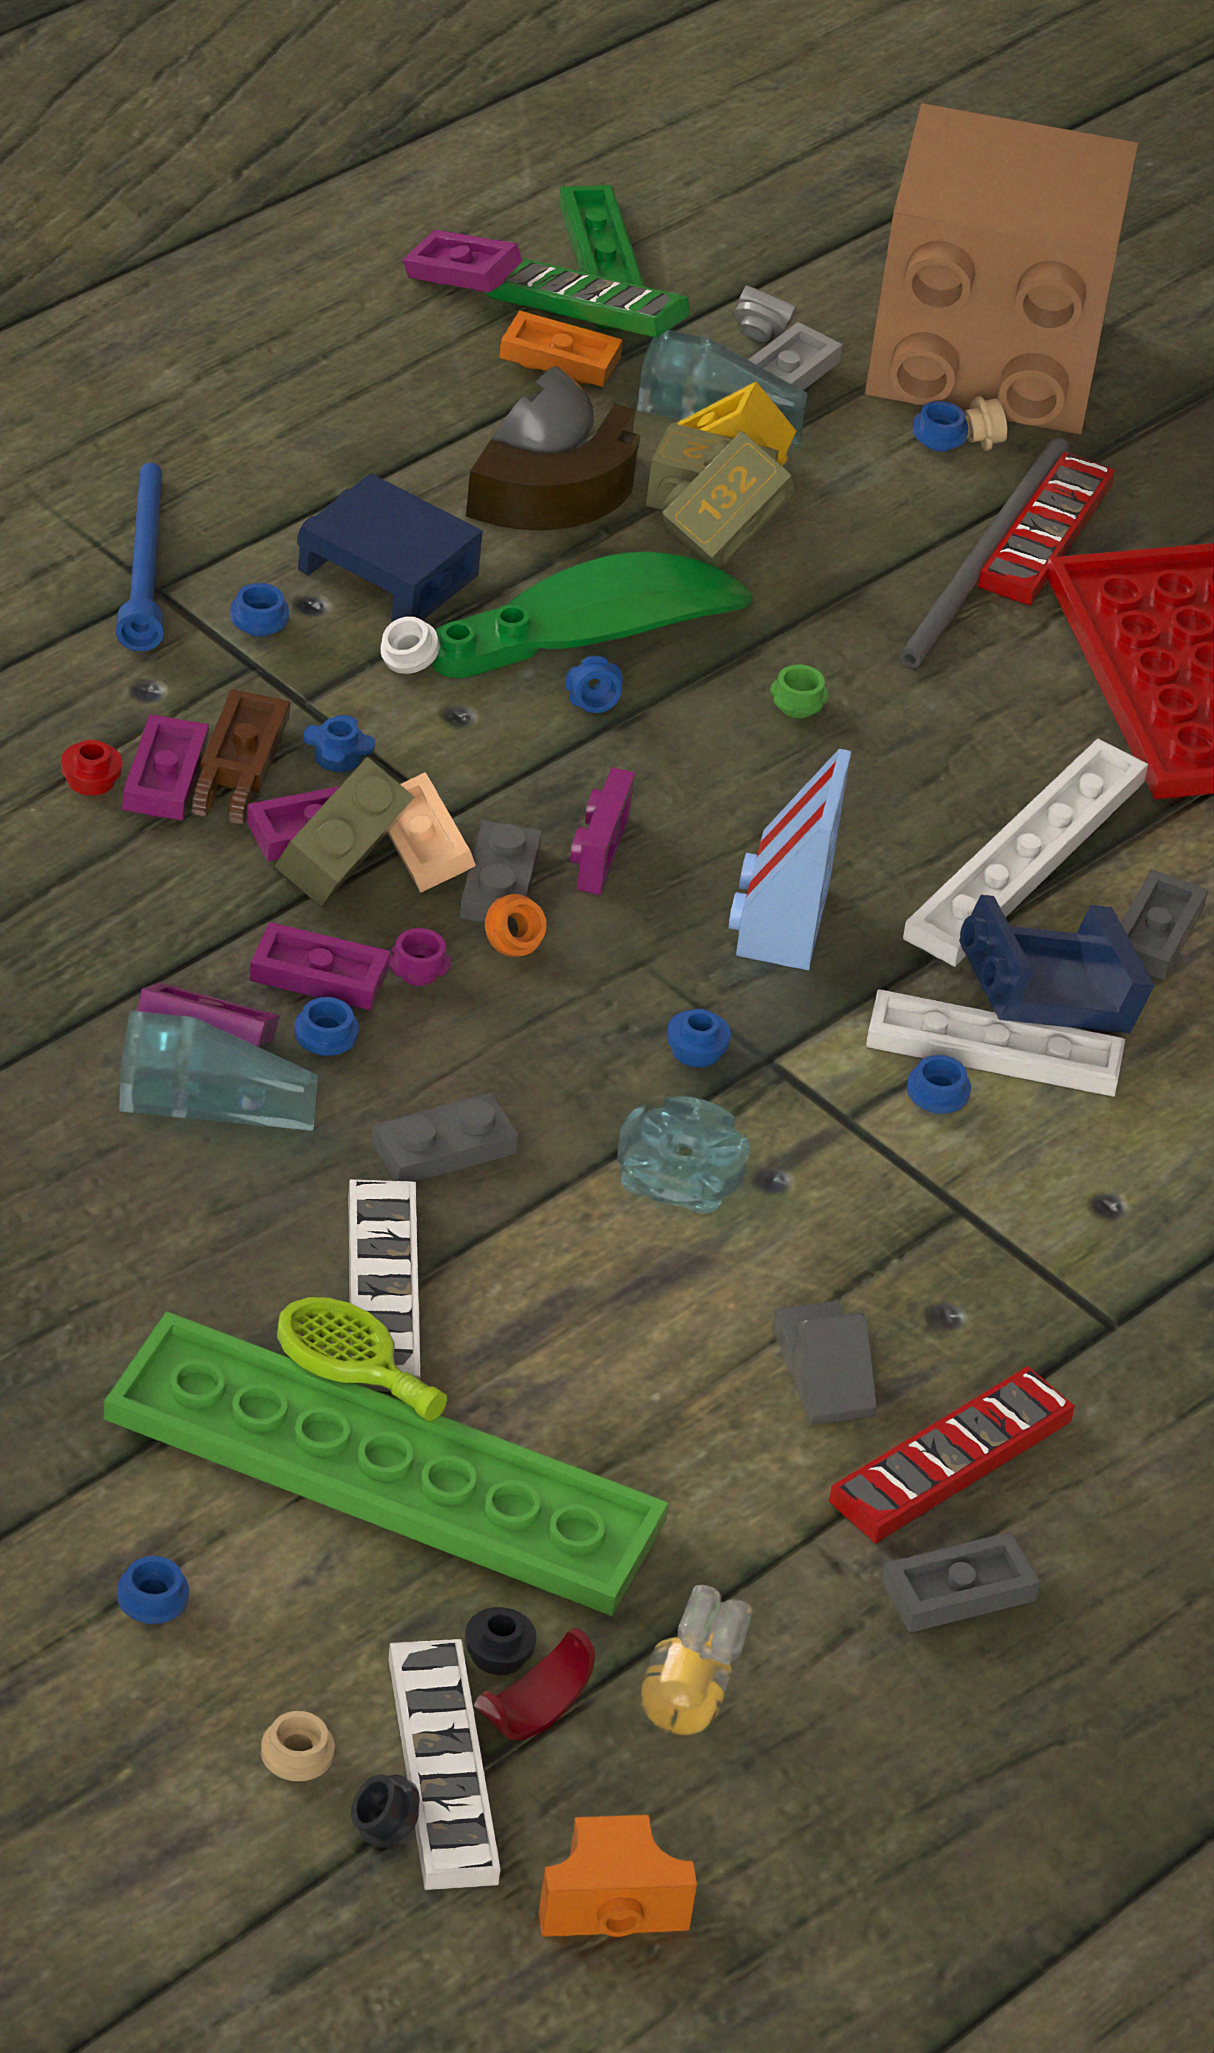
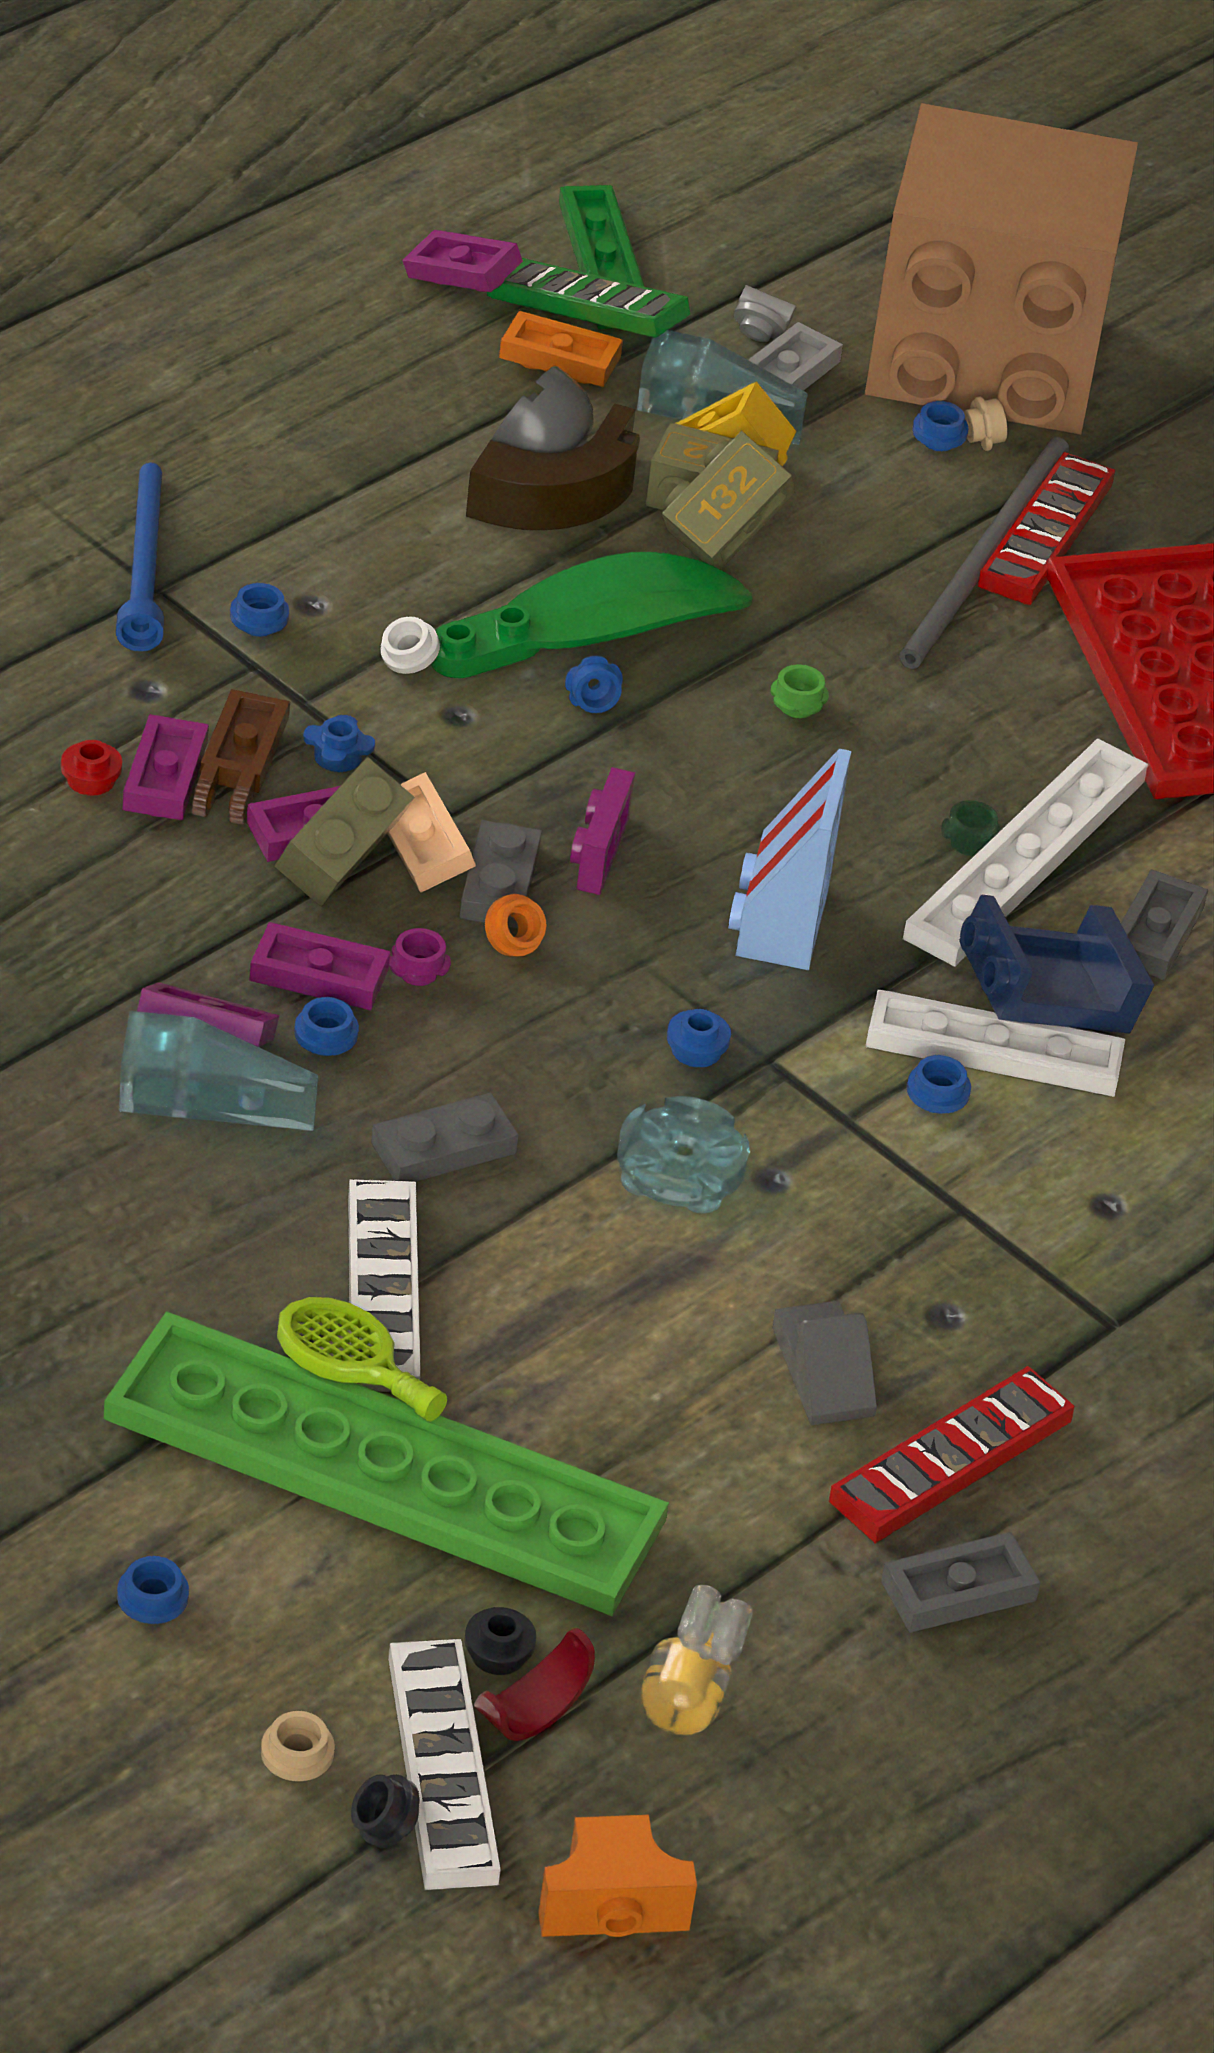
(395, 544): dark blue panel -> none
(970, 826): none -> clear green plate

